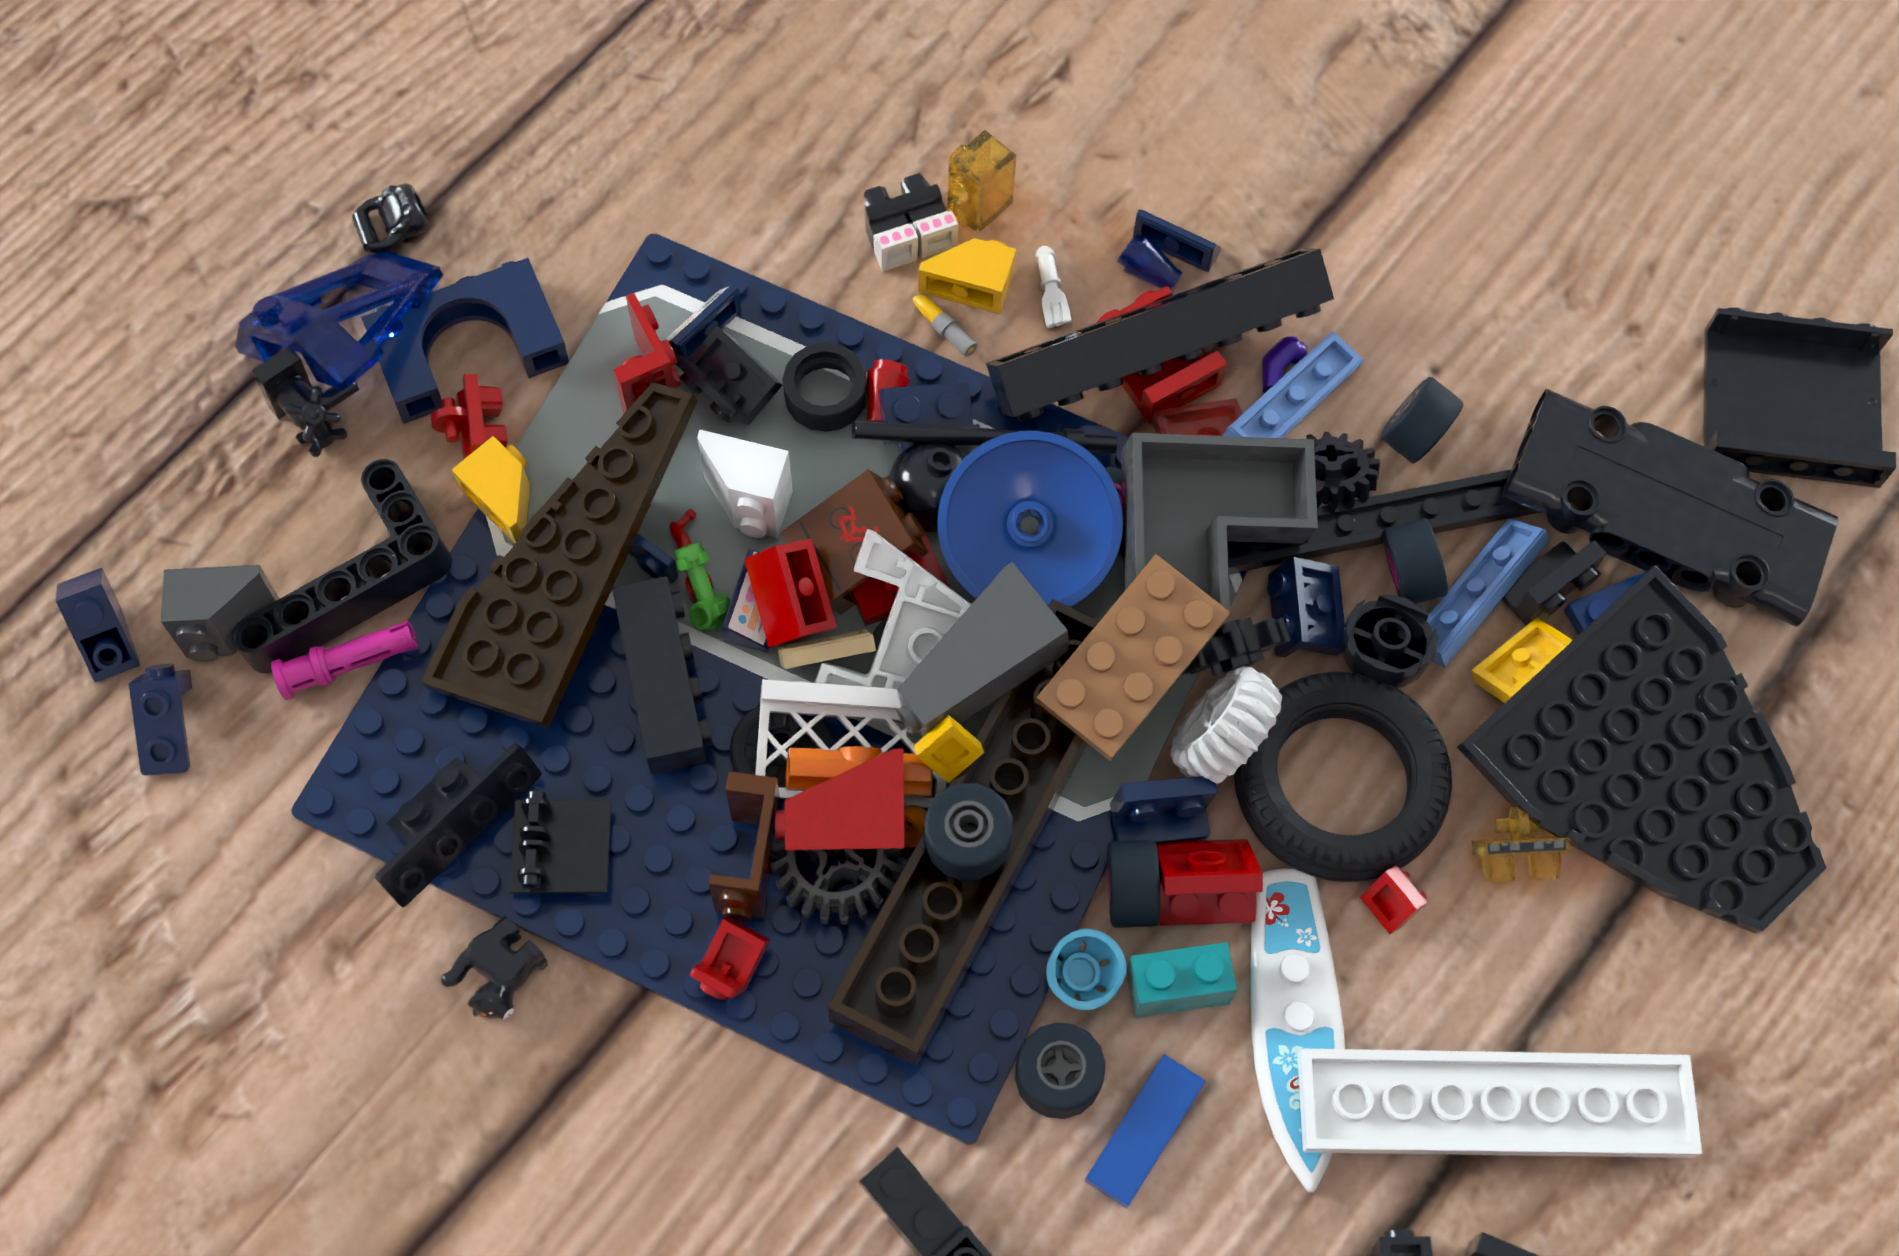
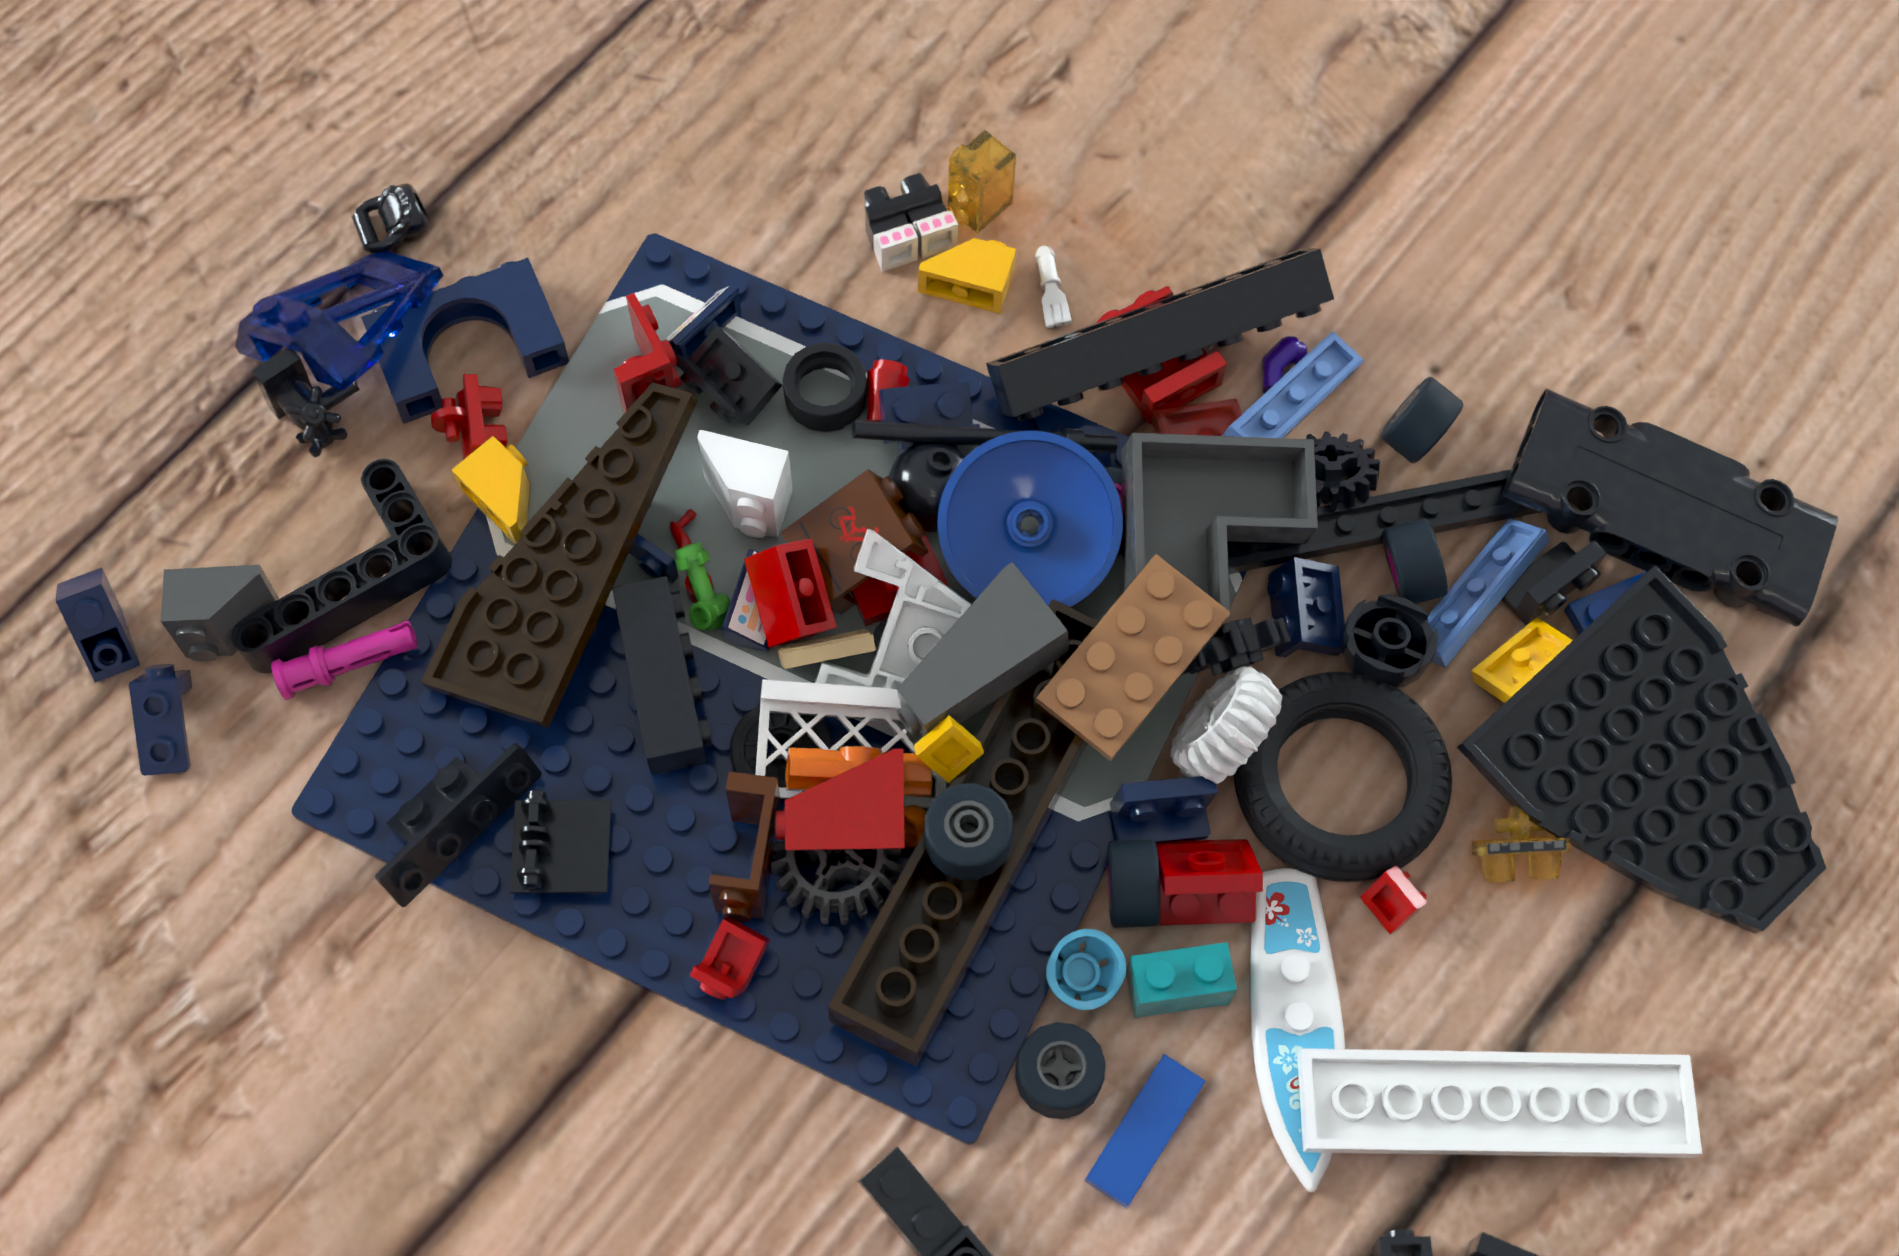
(504, 968): black animal -> none
(945, 325): light grey piece -> none
(1149, 263): clear blue cone -> none
(1177, 241): dark blue slope -> none
(1796, 396): black panel -> none

